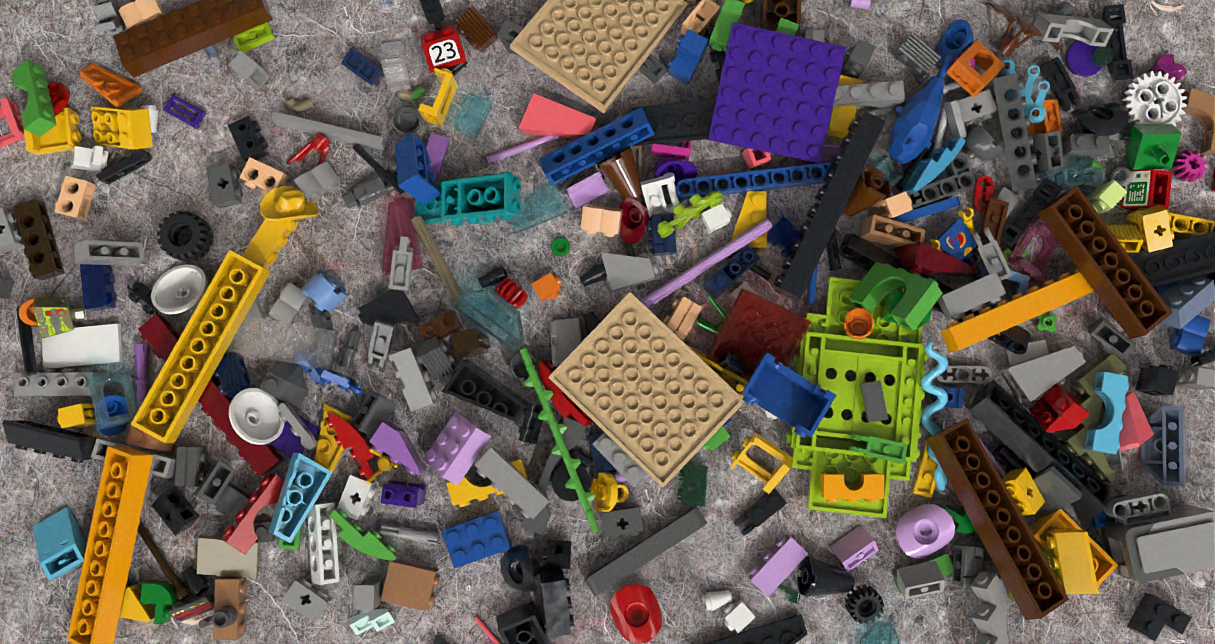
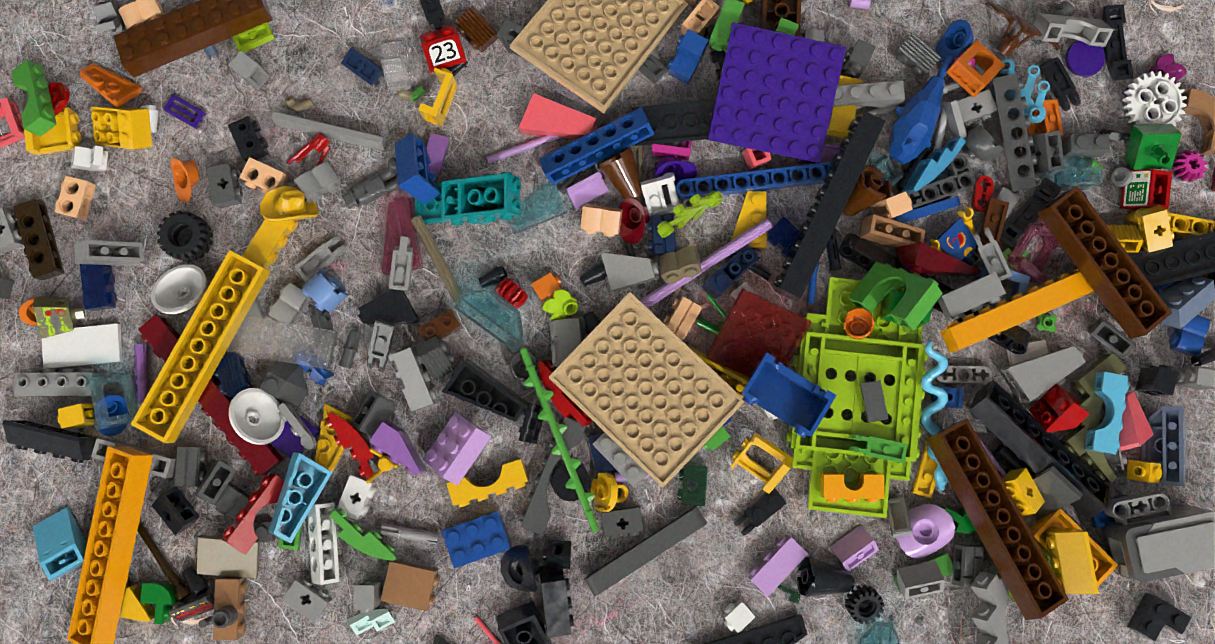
(27, 346): black axle -> none
(124, 166): black hinge -> none
(140, 294): black hinge -> none
(141, 439): nougat slope -> none
(185, 177): none -> orange piece
(320, 258): none -> light grey hinge
(343, 381): blue hinge -> none
(377, 167): black bar -> none
(402, 495): dark purple hips -> none
(406, 120): dark grey hair -> none
(470, 342): dark brown brick -> none
(472, 116): clear light blue brick -> none
(512, 483): light grey brick -> none
(560, 246): green tile -> none
(560, 305): none -> lime plate
(578, 454): black arm -> none
(636, 613): red hat -> none
(680, 264): none -> dark tan brick
(716, 218): white brick -> none
(716, 599): white cone -> none
(731, 362): black cone -> none
(899, 517): none -> light grey tile
(1102, 56): clear green tile -> none
(1102, 119): black hat -> none
(1106, 196): yellowish green brick -> none
(1144, 471): none -> yellow brick

